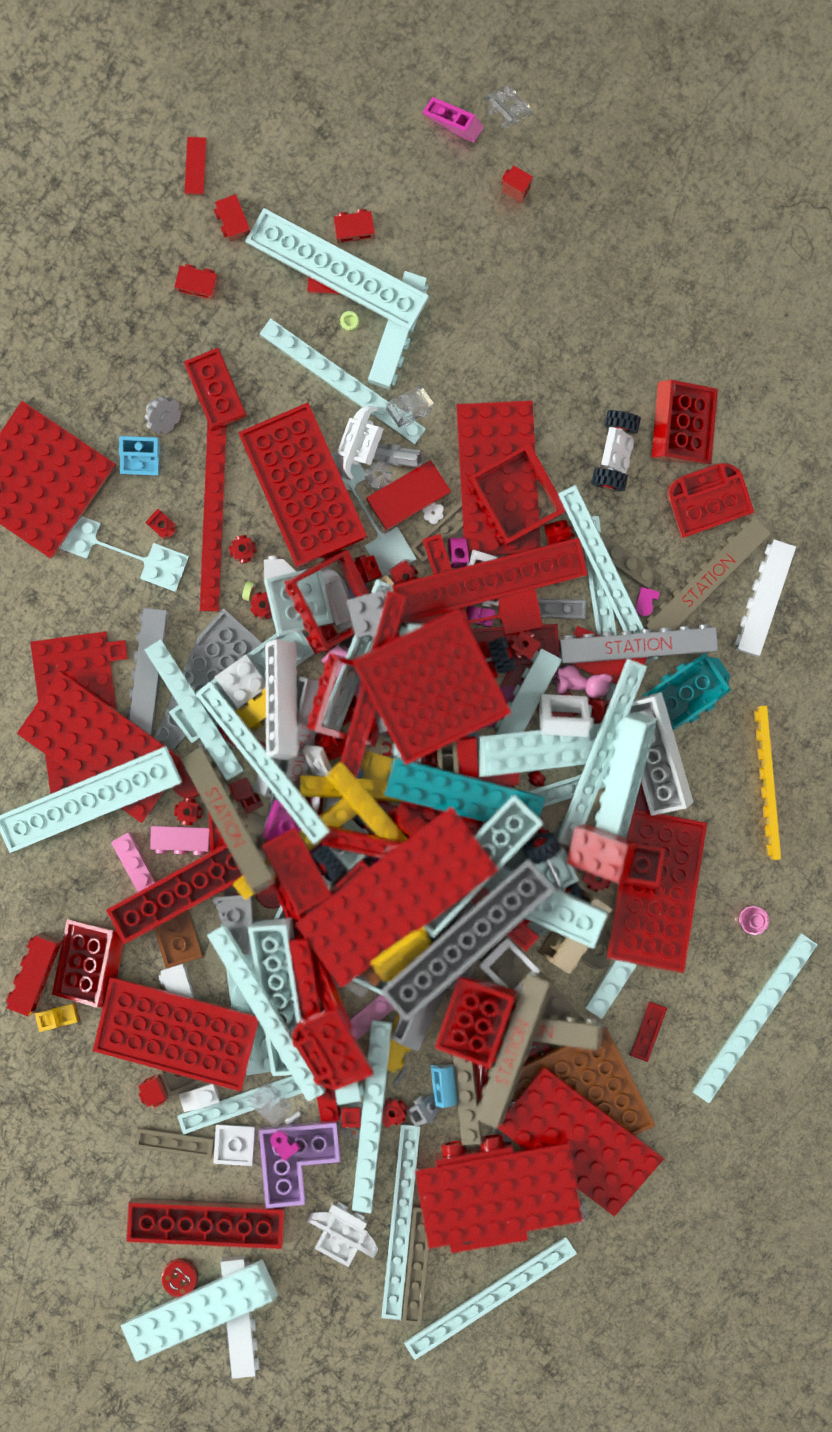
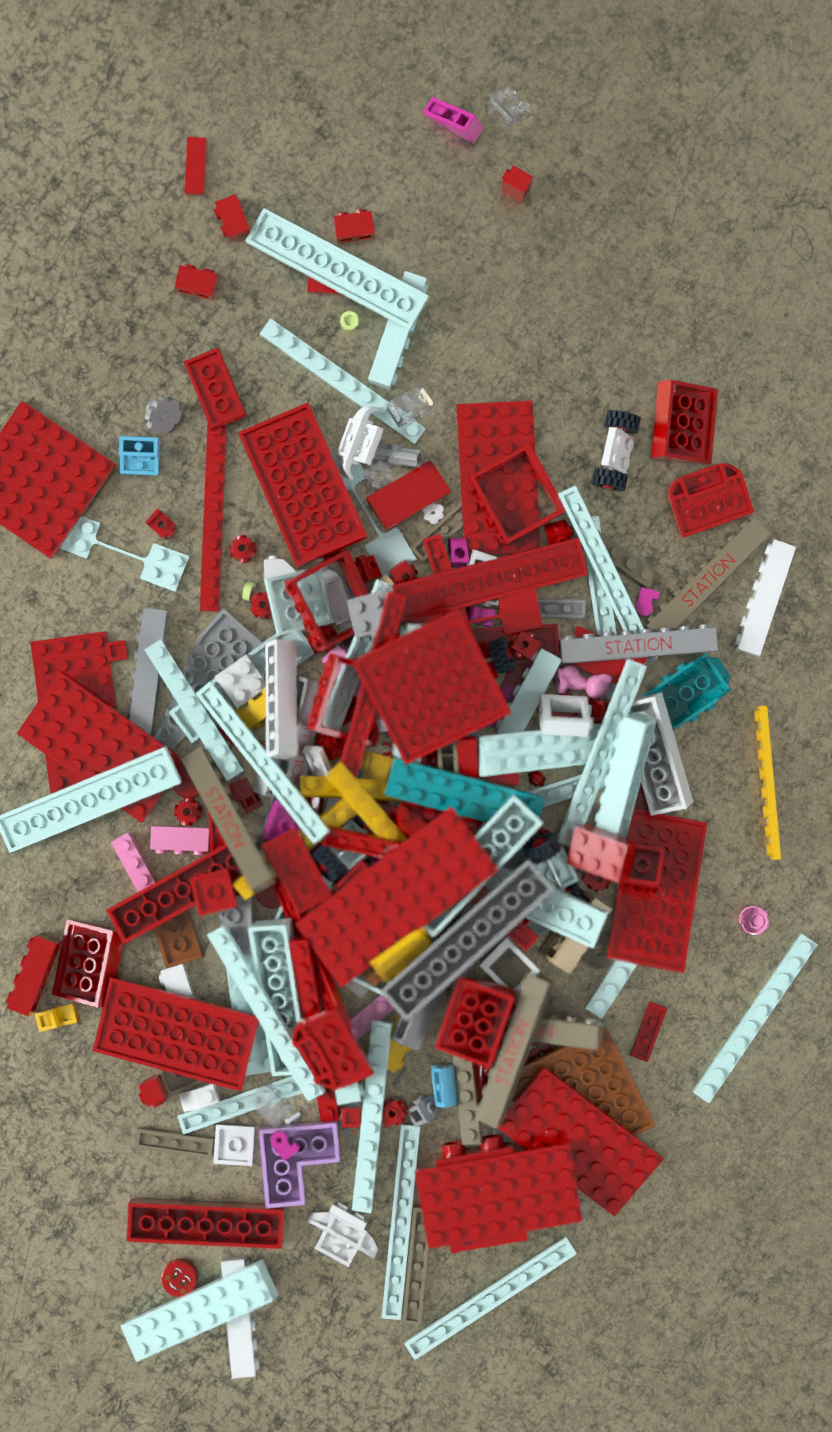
(213, 892): none -> red plate

